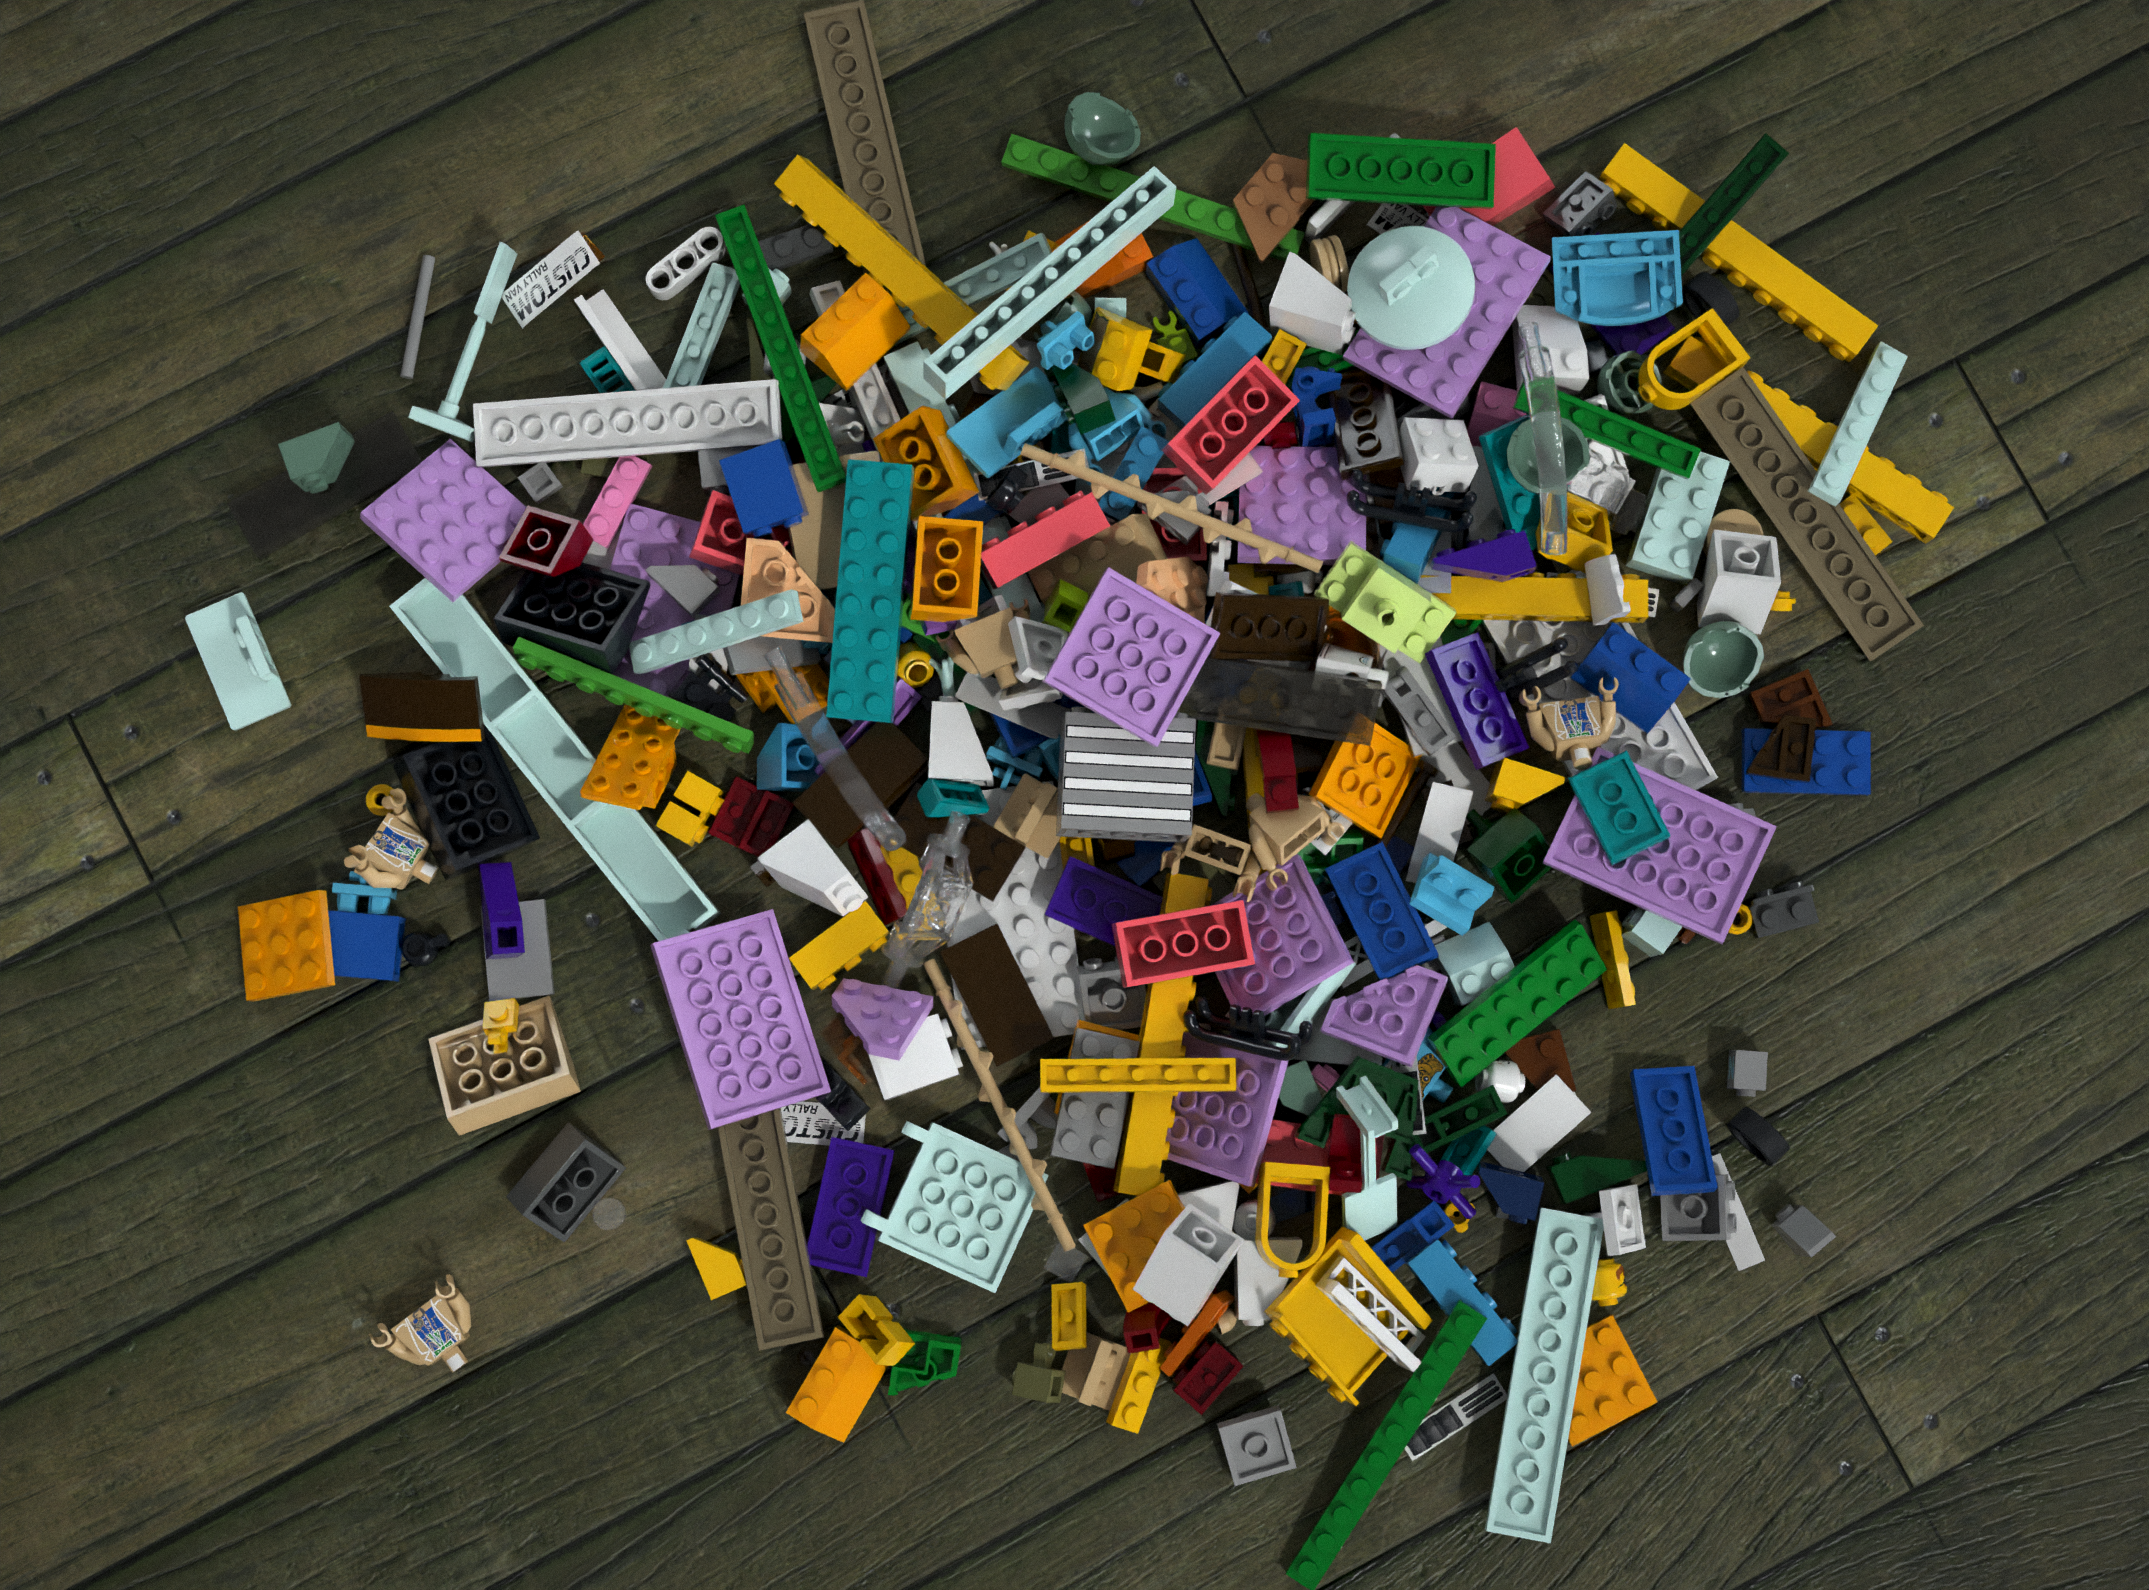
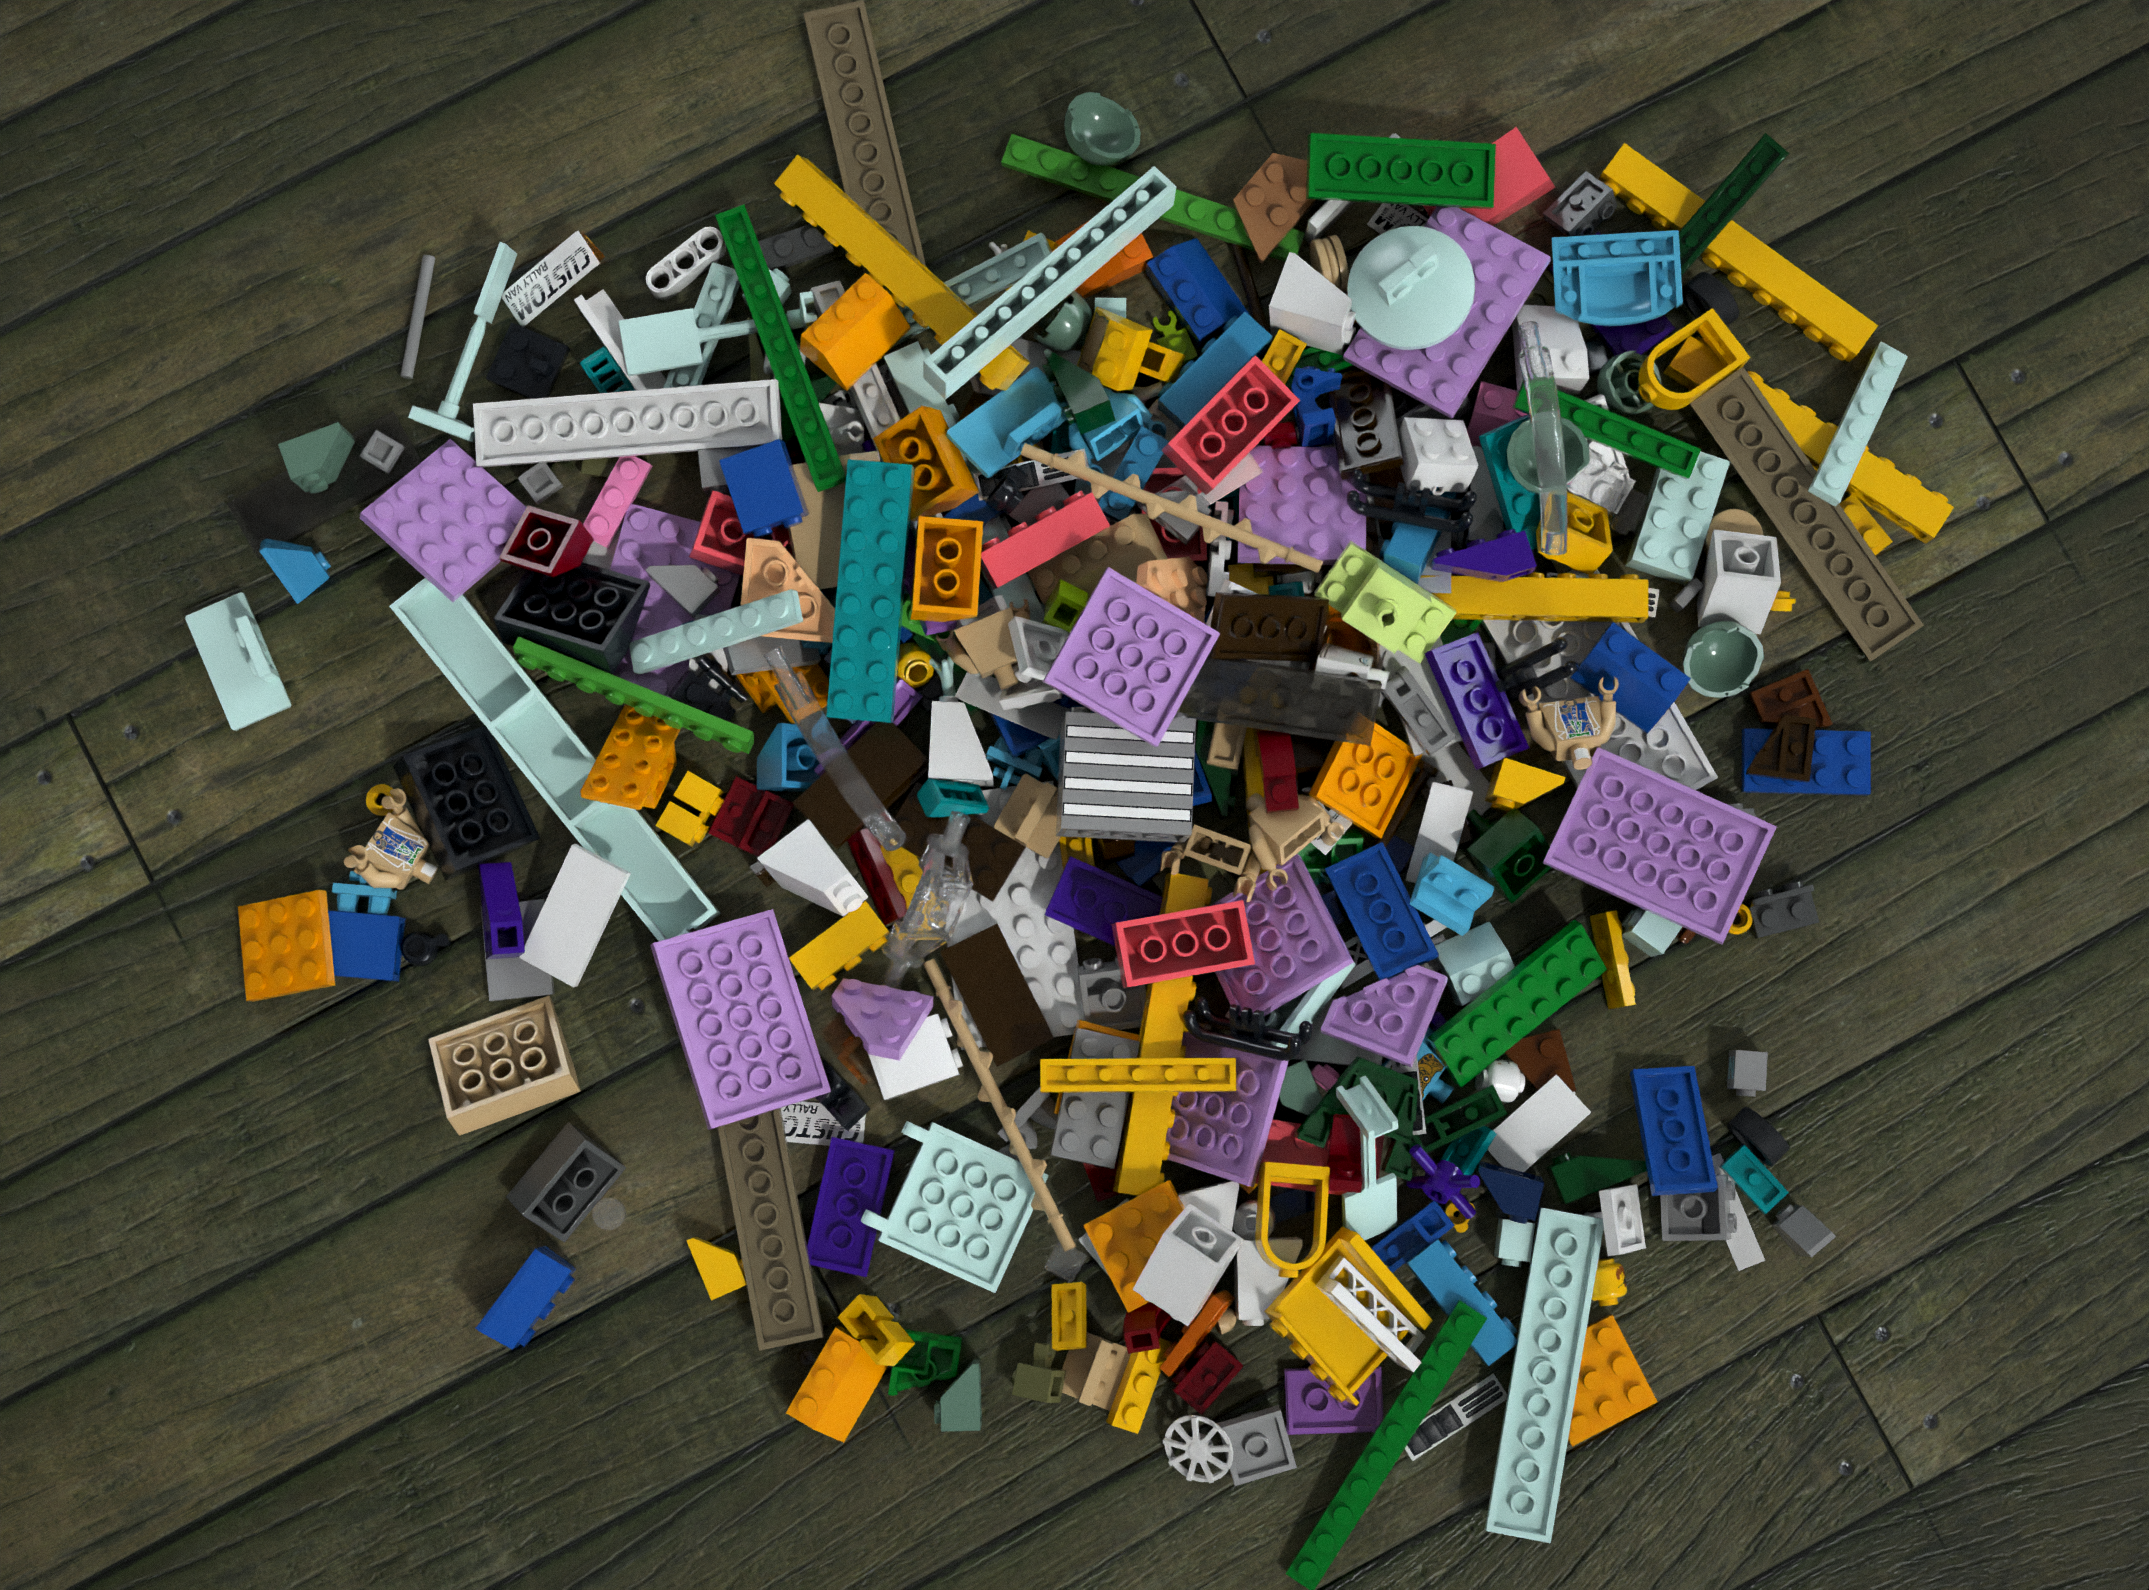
(296, 566): none -> dark azure slope
(382, 451): none -> light grey tile
(422, 707): dark brown slope -> none
(431, 1330): tan torso -> none
(498, 1020): yellow plate -> none
(527, 363): none -> black hinge
(527, 1298): none -> blue slope
(575, 915): none -> white tile
(674, 340): none -> light aqua piece
(961, 1402): none -> sand green slope
(1061, 339): medium azure hips -> none
(1198, 1449): none -> white wheel
(1314, 1411): none -> medium lavender tile
(1514, 1242): none -> light aqua brick
(1605, 589): white slope -> none
(1619, 808): teal tile -> none
(1754, 1179): none -> teal plate

